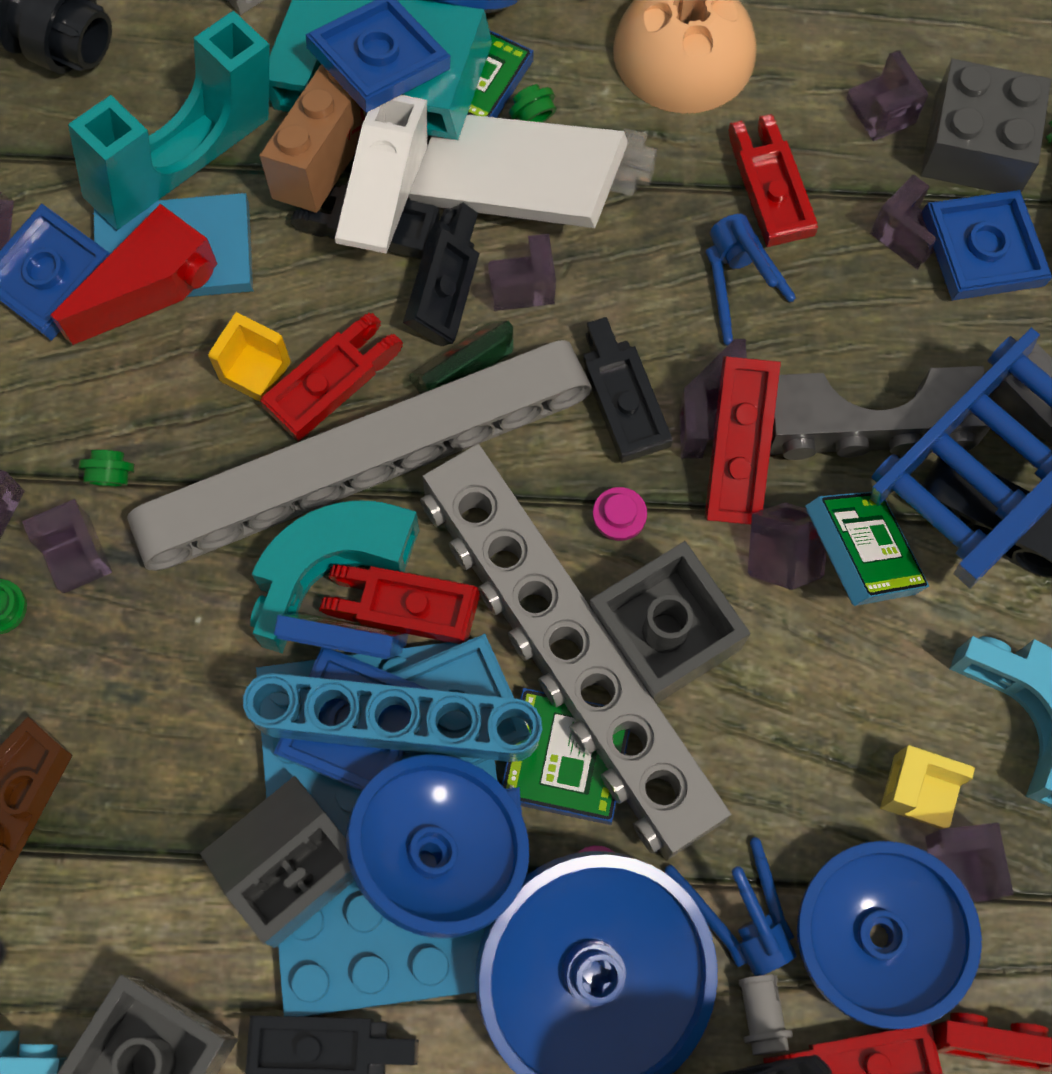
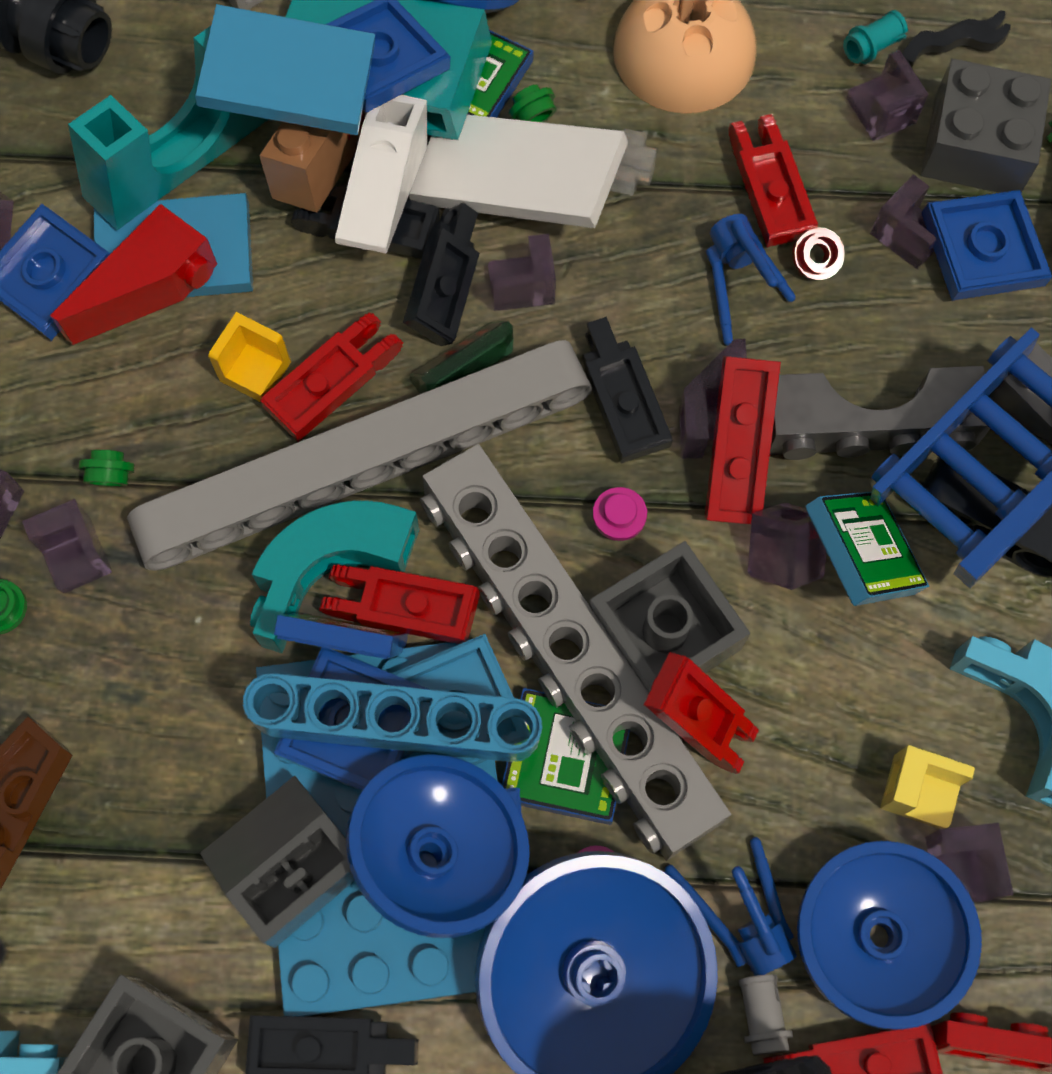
(285, 69): none -> dark azure tile
(699, 711): none -> red hinge
(831, 246): none -> plate
(865, 42): none -> teal pin
(978, 34): none -> black hair

